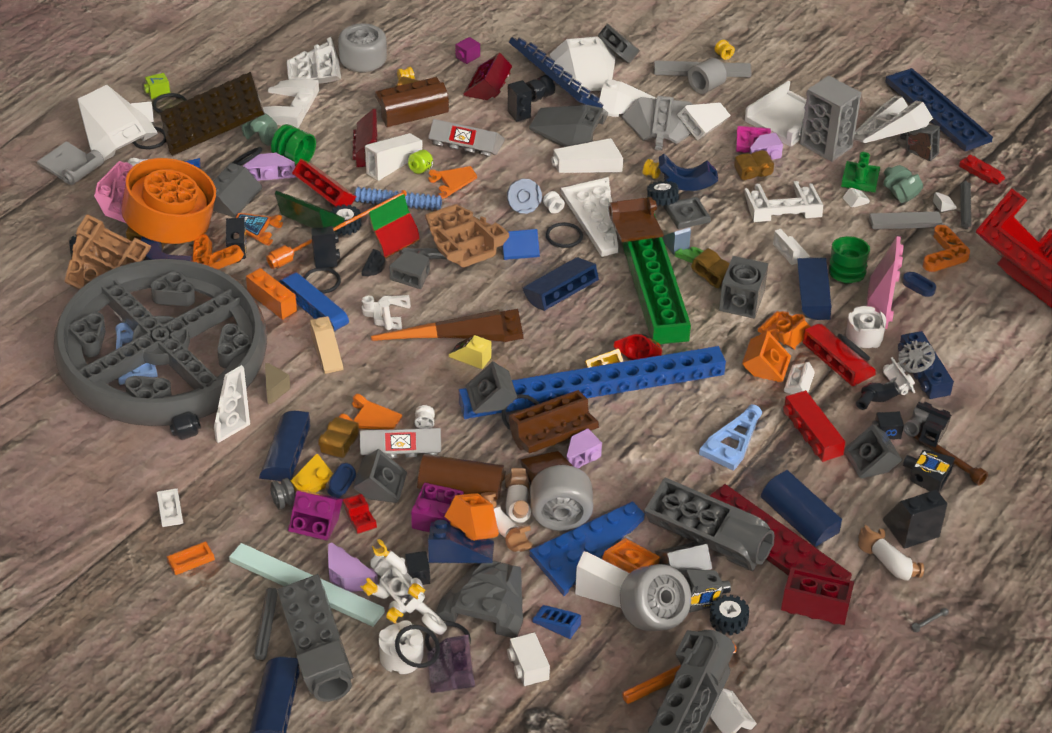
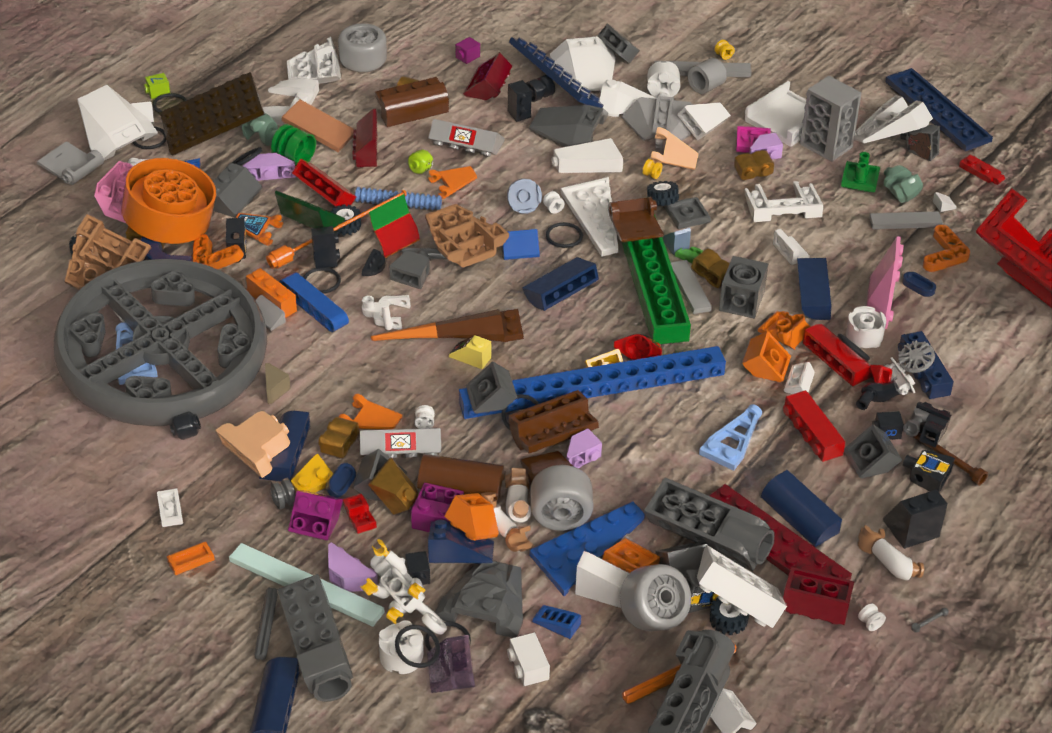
(233, 405): white wedge -> none
(256, 440): none -> light nougat brick
(272, 314): none -> light grey slope
(321, 125): none -> nougat tile
(325, 344): tan slope -> none
(390, 154): white slope -> none
(394, 487): none -> pearl gold slope
(408, 72): yellow wheel -> none
(663, 79): none -> white brick
(675, 151): none -> light nougat flag
(688, 179): dark blue arch -> none
(690, 287): none -> light grey tile
(740, 587): none -> white slope
(849, 259): green wheel -> none
(855, 197): white slope -> none
(872, 617): none -> white wheel
(881, 373): none -> red slope
(965, 195): dark grey axle -> none

